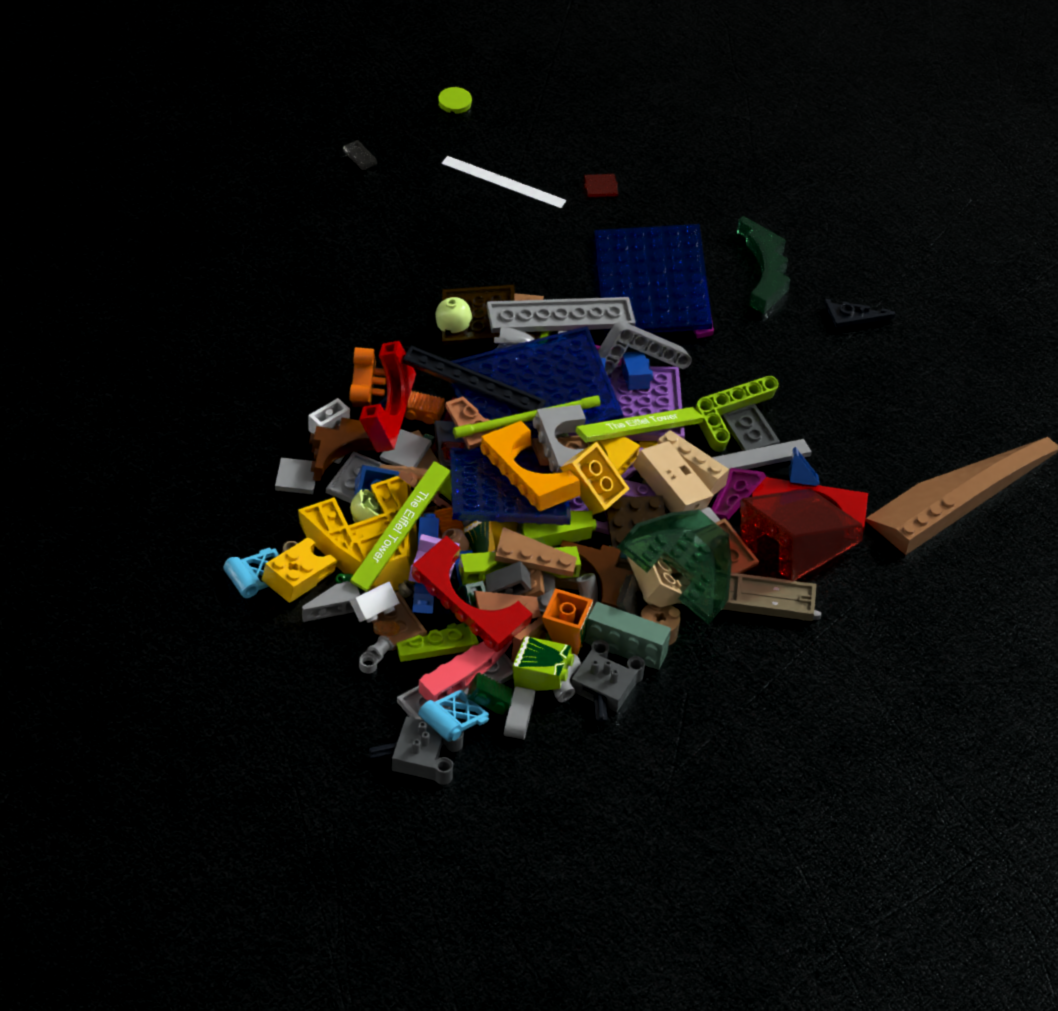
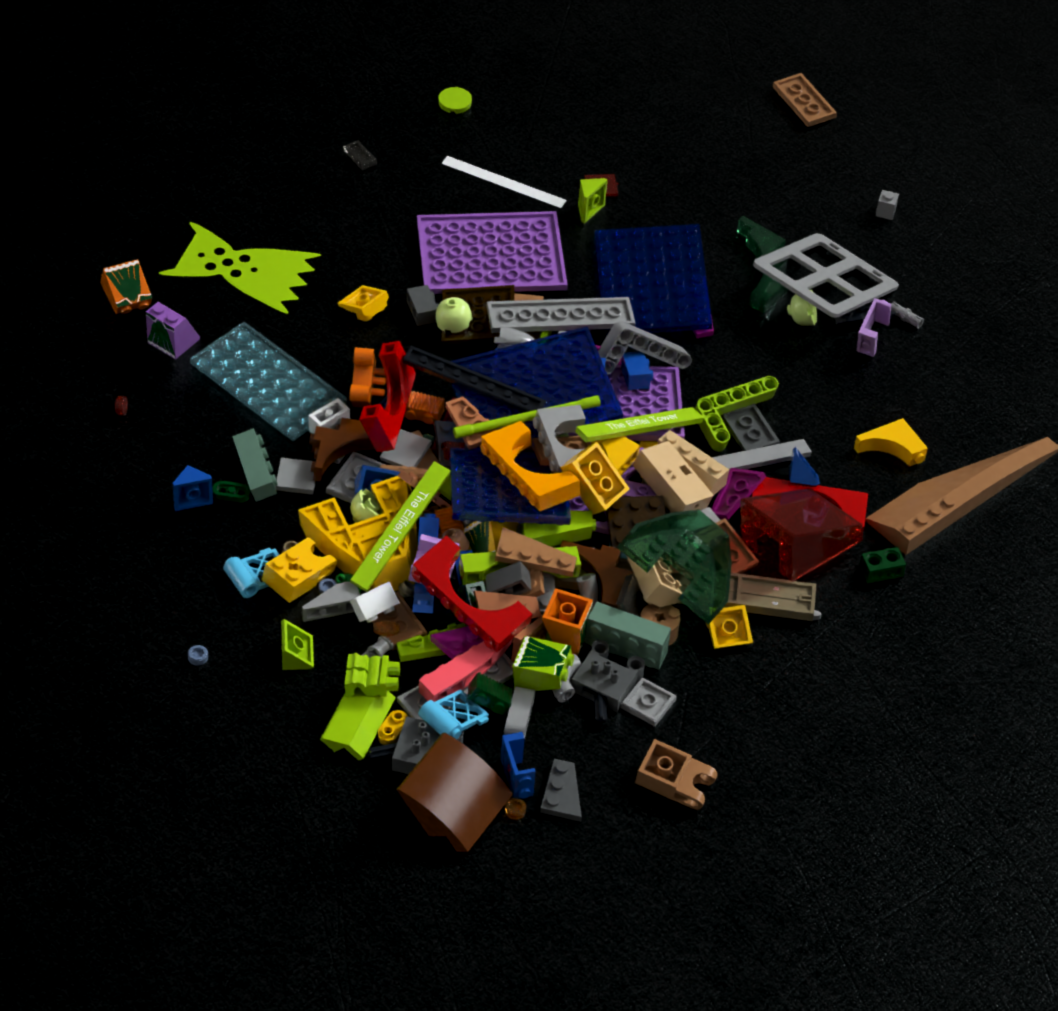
(121, 405): none -> clear red tile
(126, 287): none -> slope
(169, 331): none -> medium lavender slope
(192, 489): none -> blue slope
(197, 655): none -> sand blue tile
(231, 491): none -> dark green plate
(254, 464): none -> sand green brick
(265, 379): none -> clear light blue plate
(270, 284): none -> lime piece
(296, 647): none -> lime slope
(325, 584): none -> sand blue tile
(356, 722): none -> lime slope
(365, 302): none -> yellow slope
(371, 675): none -> lime hips
(393, 726): none -> yellow plate
(422, 304): none -> dark grey brick
(454, 793): none -> reddish brown slope
(455, 641): none -> magenta wing
(492, 251): none -> medium lavender plate
(515, 808): none -> clear orange tile
(520, 782): none -> blue panel
(561, 793): none -> dark grey wing
(591, 197): none -> lime slope
(648, 701): none -> light grey tile
(674, 774): none -> medium nougat brick
(730, 628): none -> yellow slope
(802, 311): none -> yellowish green cylinder
(804, 99): none -> medium nougat plate
(825, 274): none -> light grey window
(867, 339): none -> lavender panel
(882, 565): none -> dark green brick
(887, 204): none -> light grey brick
(895, 439): none -> yellow arch
(907, 315): none -> light grey pin

